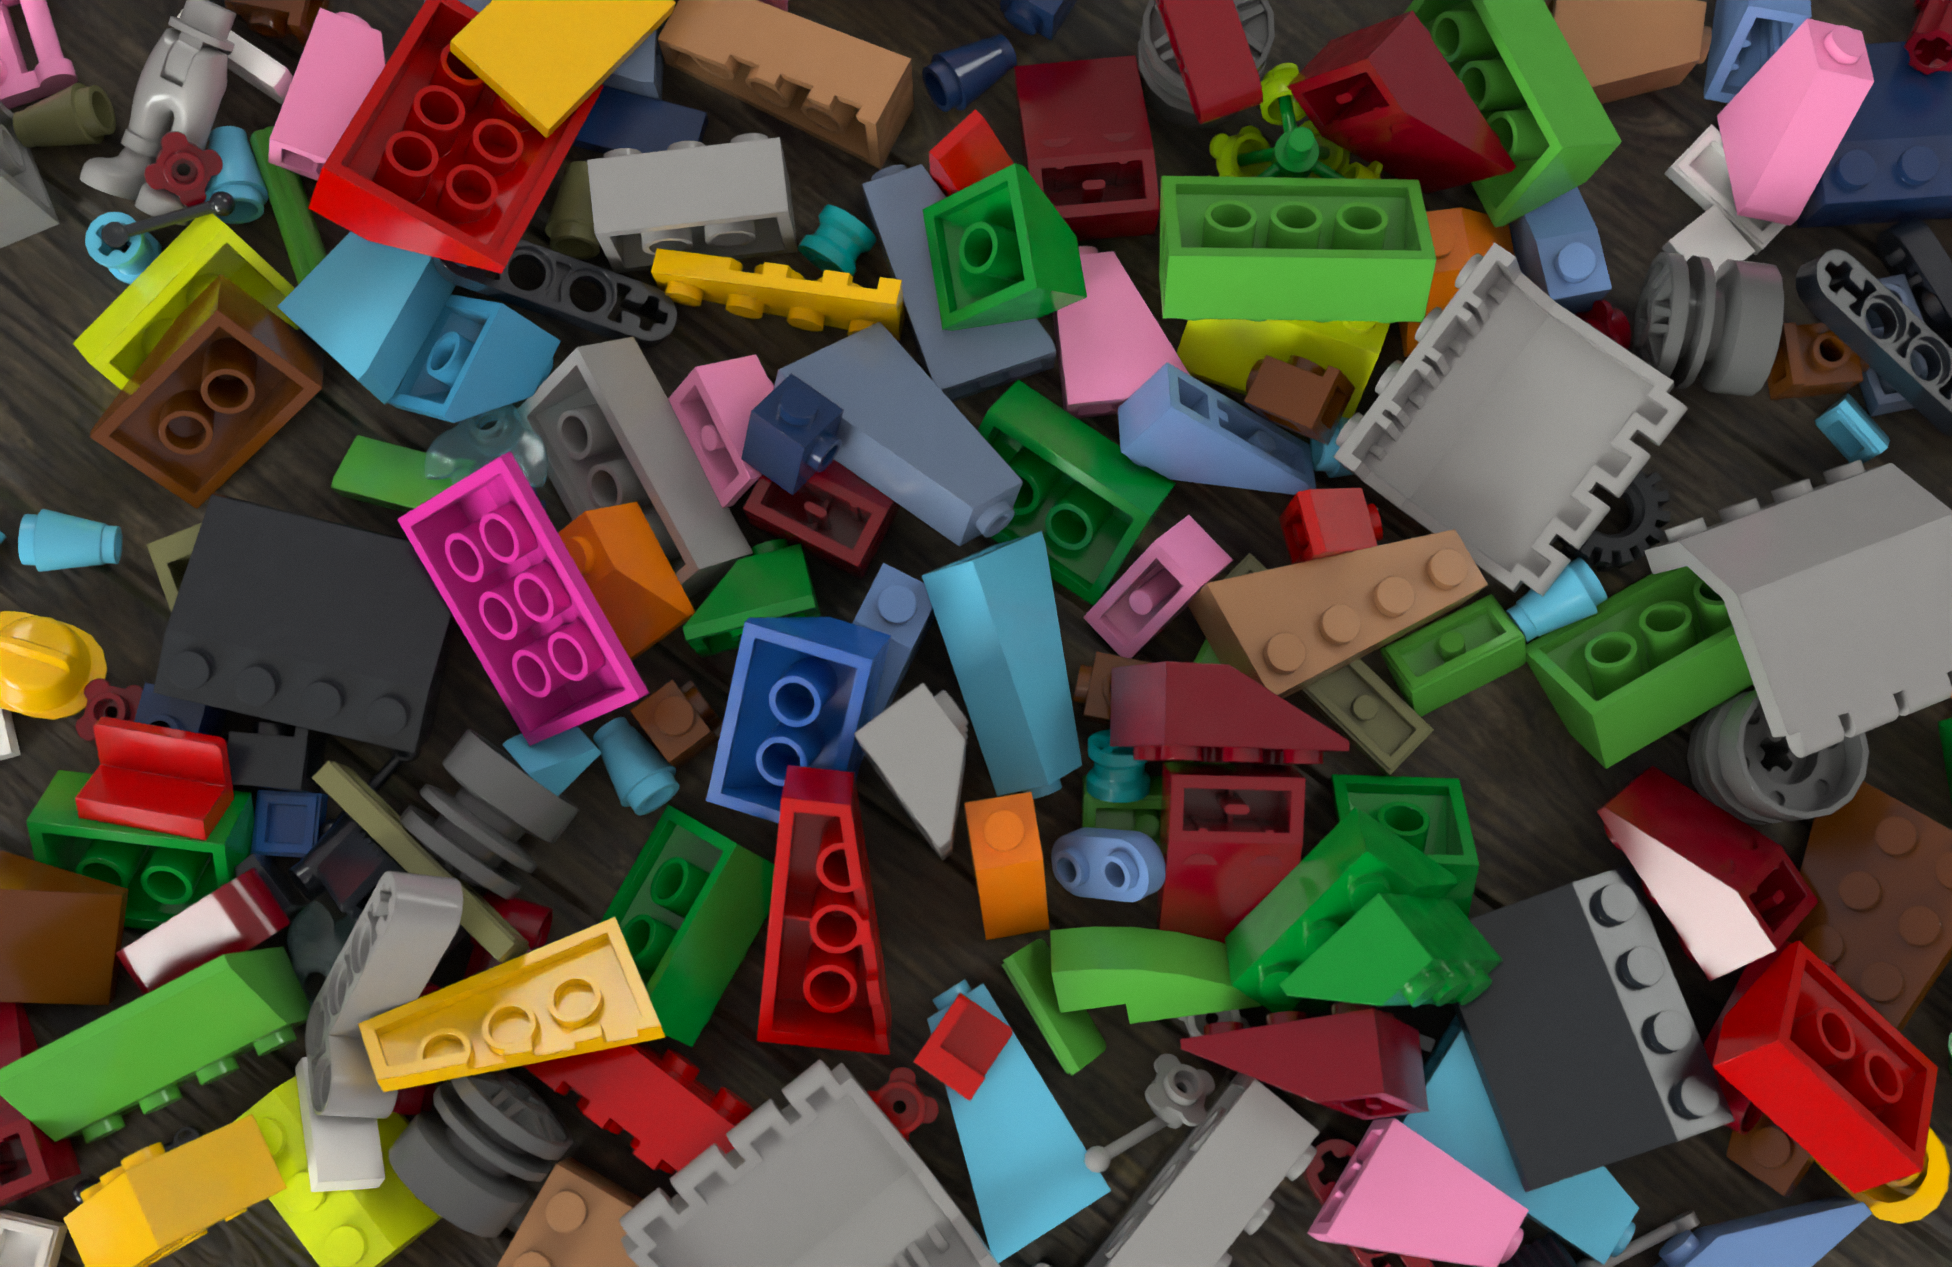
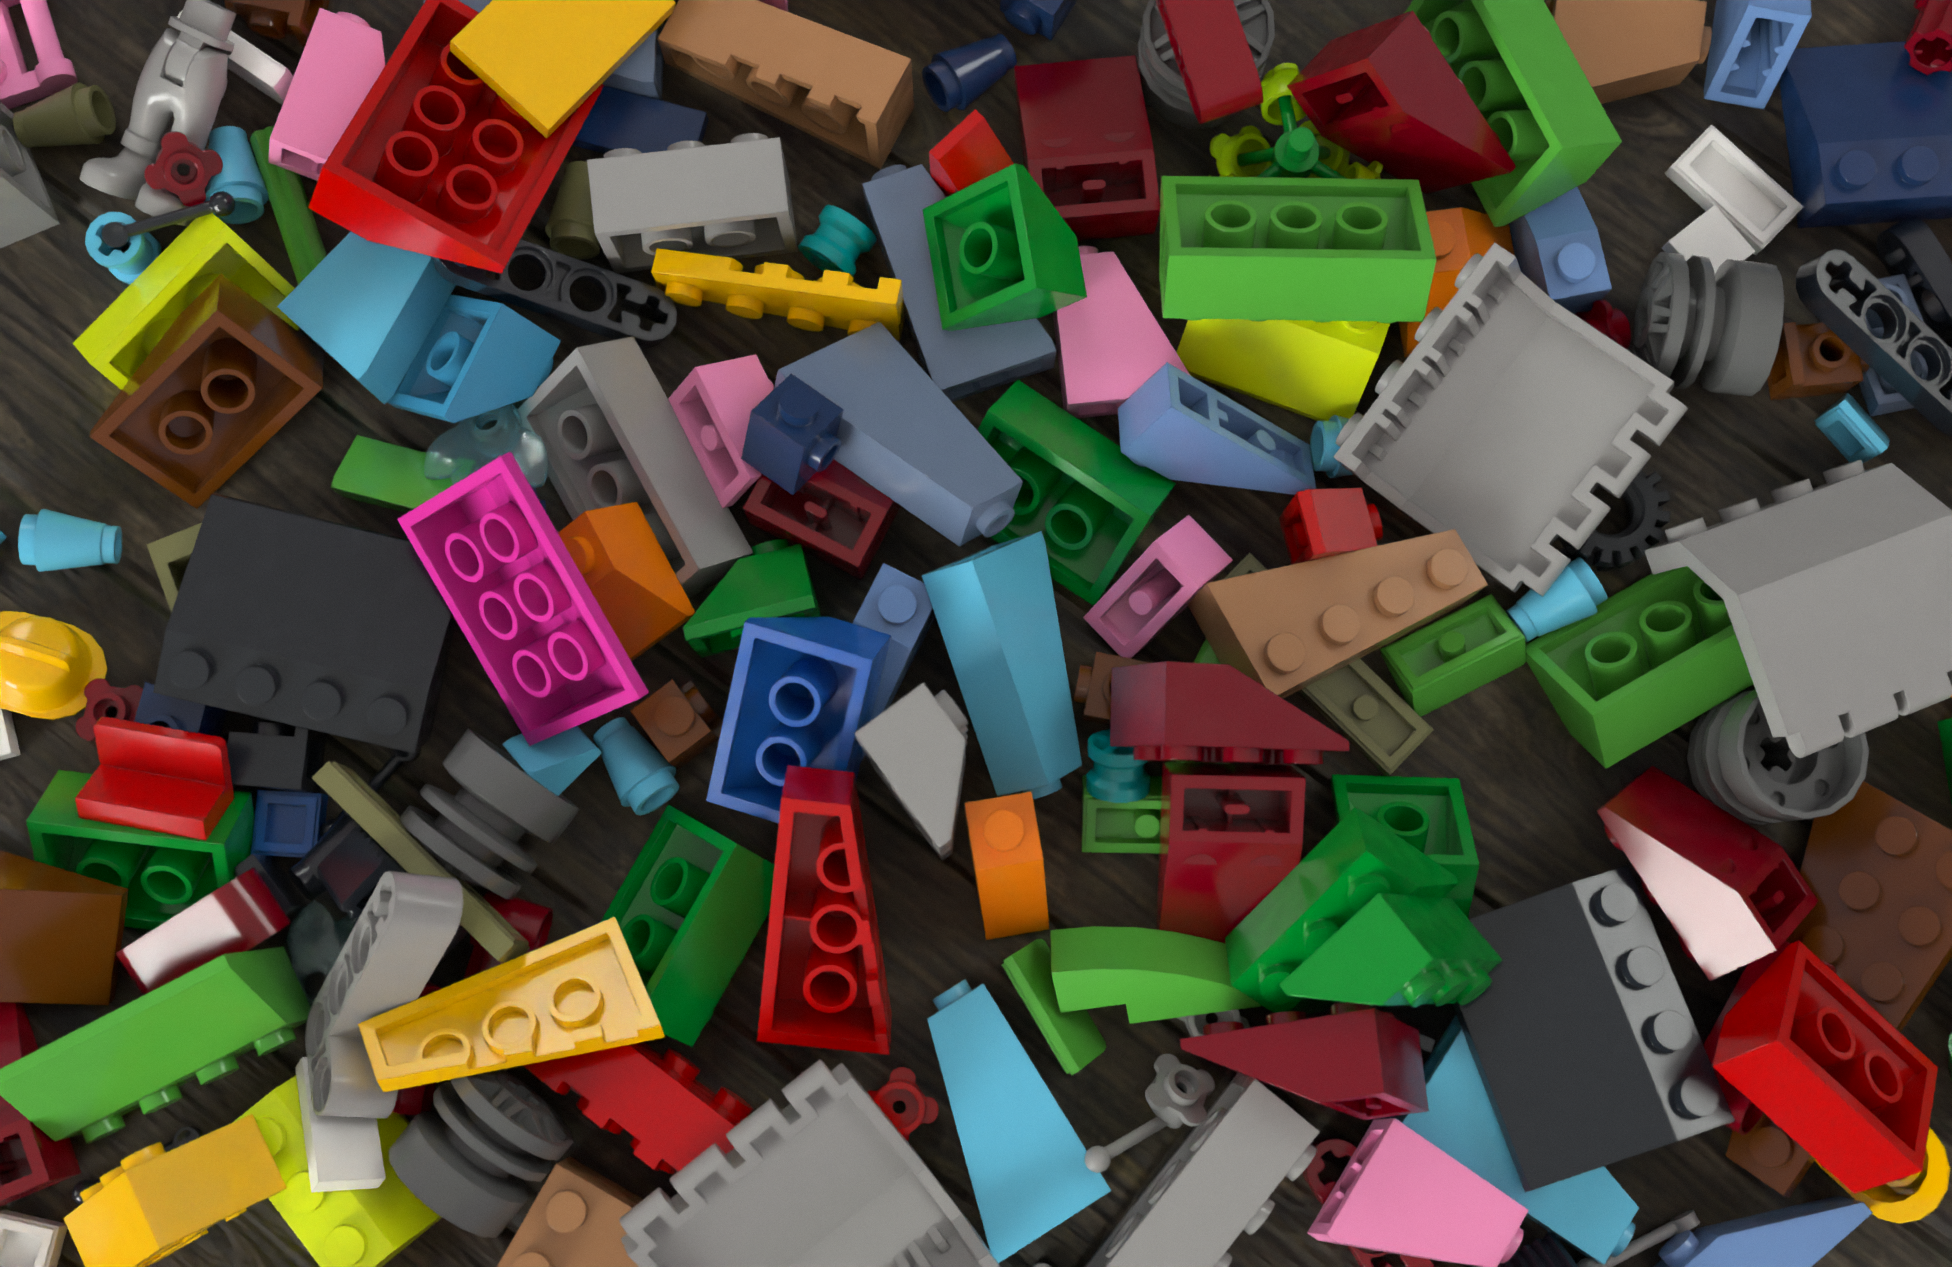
(964, 1046): red panel -> none
(1108, 864): medium blue plate -> none
(1299, 395): reddish brown brick -> none
(1793, 119): bright pink slope -> none

